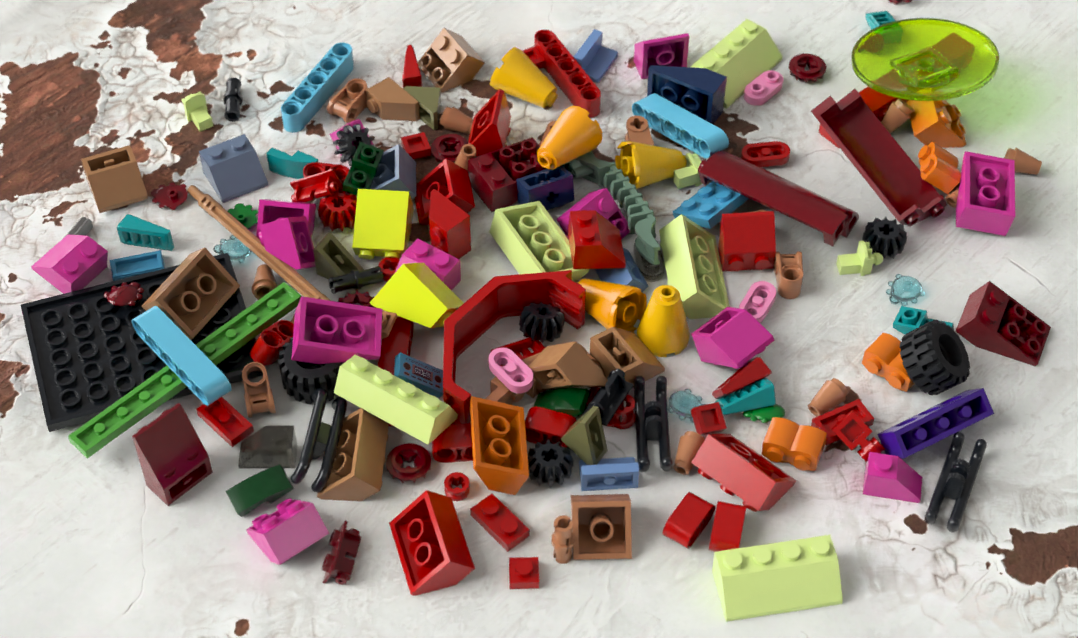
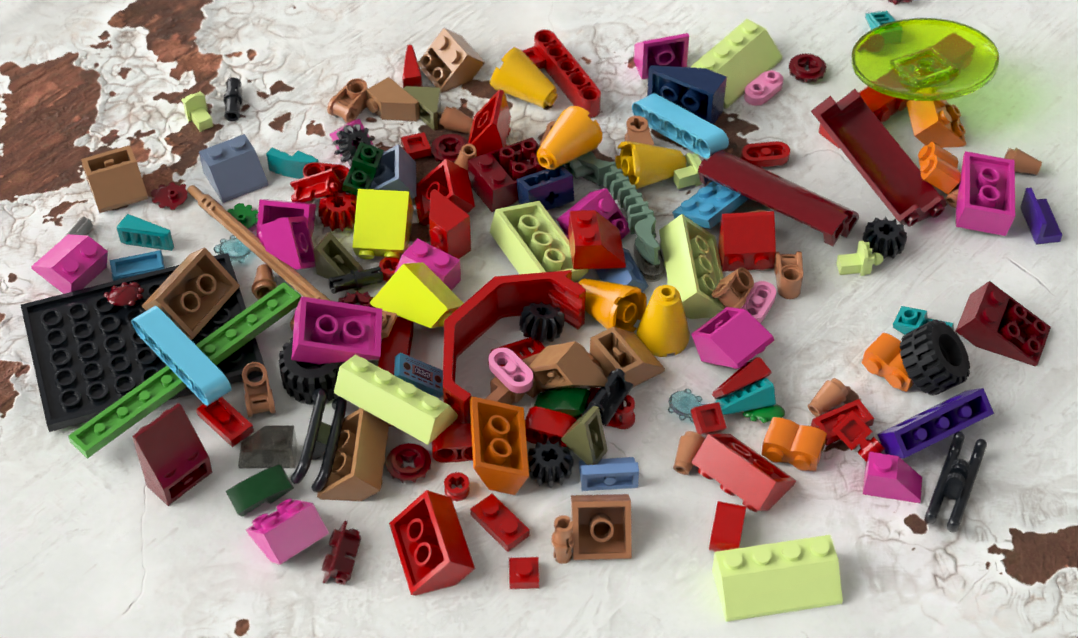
(271, 341): red beam -> none
(317, 87): medium azure beam -> none
(594, 57): medium blue panel -> none
(652, 423): black piece -> none
(688, 520): red beam -> none
(734, 288): none -> nougat piece
(896, 115): nougat cone -> none
(904, 290): clear light blue piece -> none
(1040, 219): none -> dark purple panel

